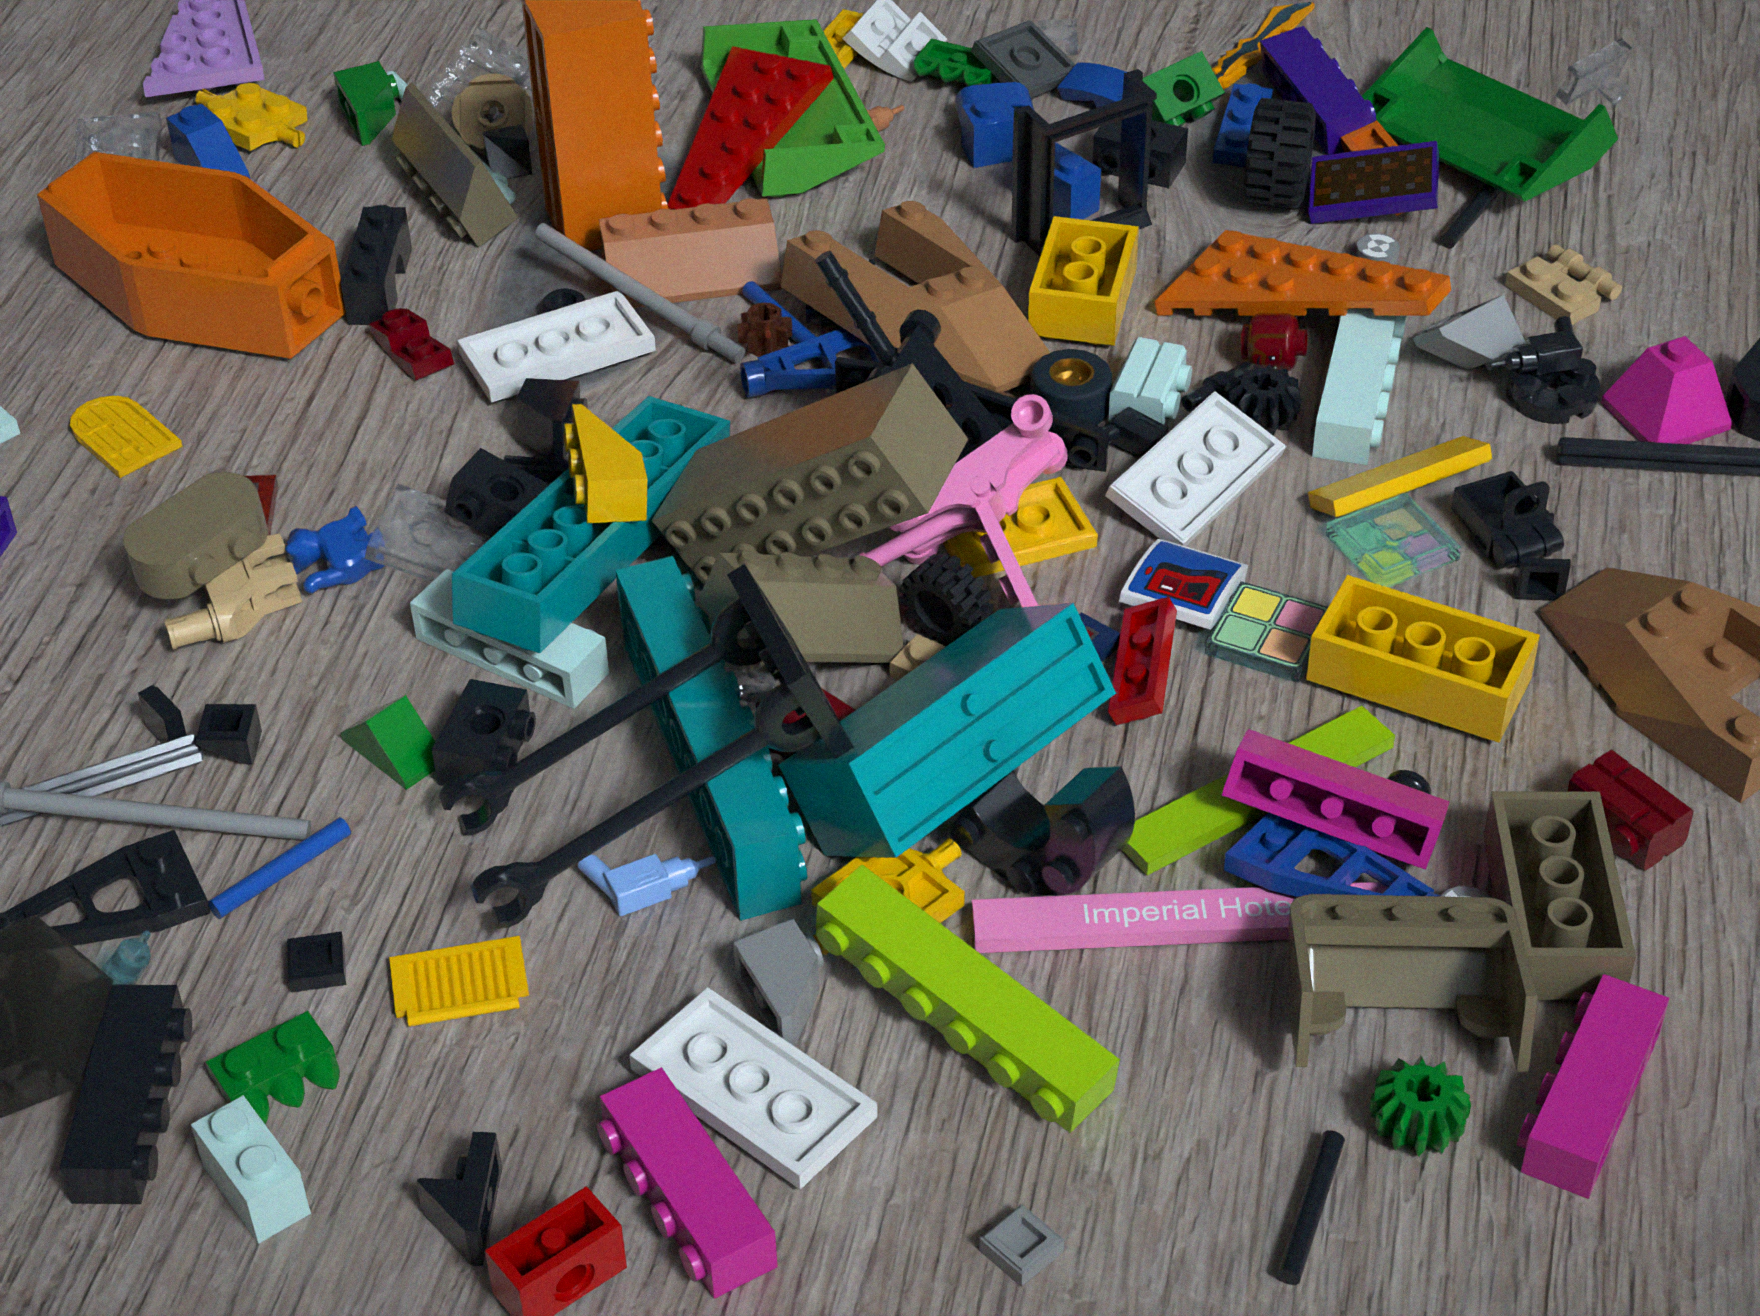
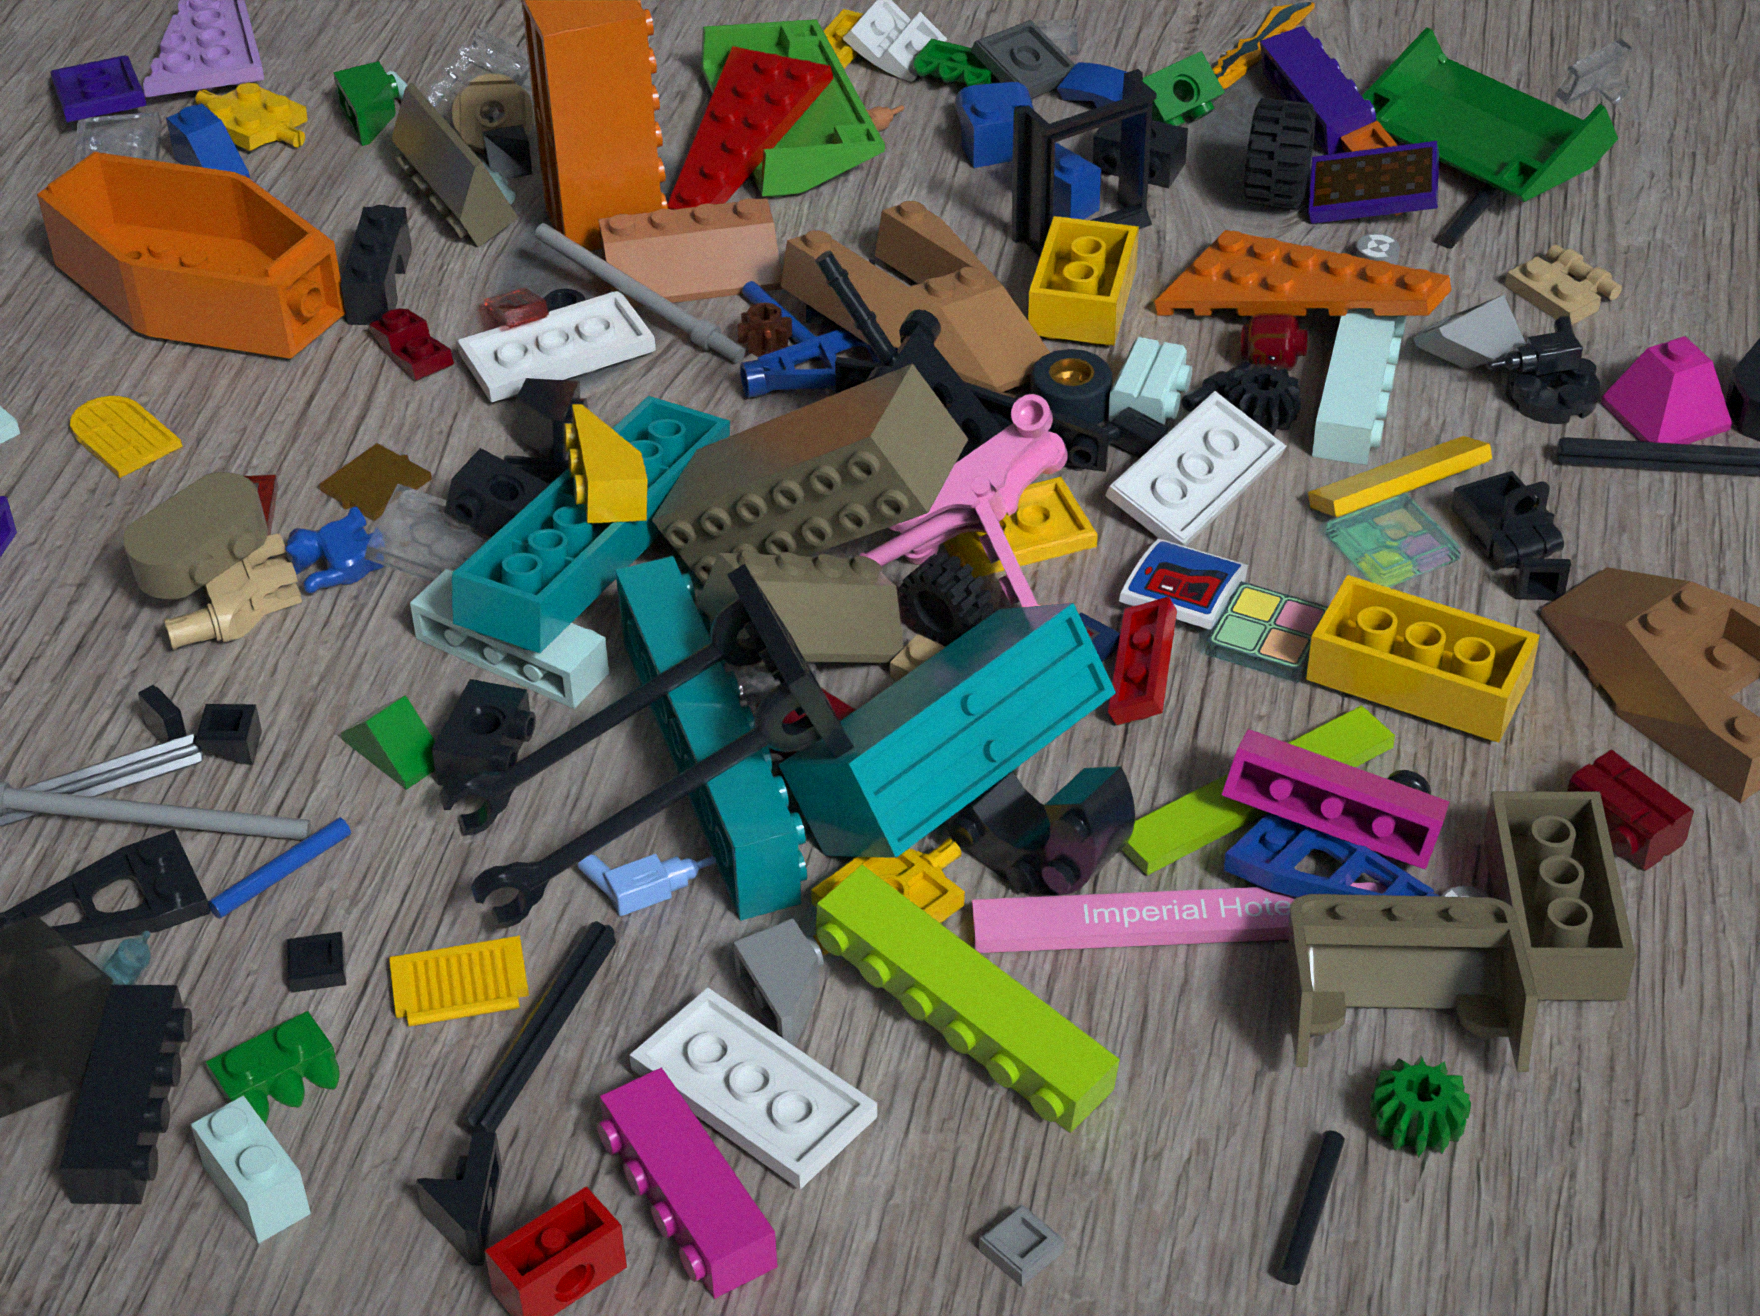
(97, 88): none -> dark purple tile
(372, 480): none -> pearl gold piece
(516, 307): none -> clear red tile
(540, 1029): none -> black axle
(1236, 124): blue plate -> none
(1593, 1085): dark pink brick -> none

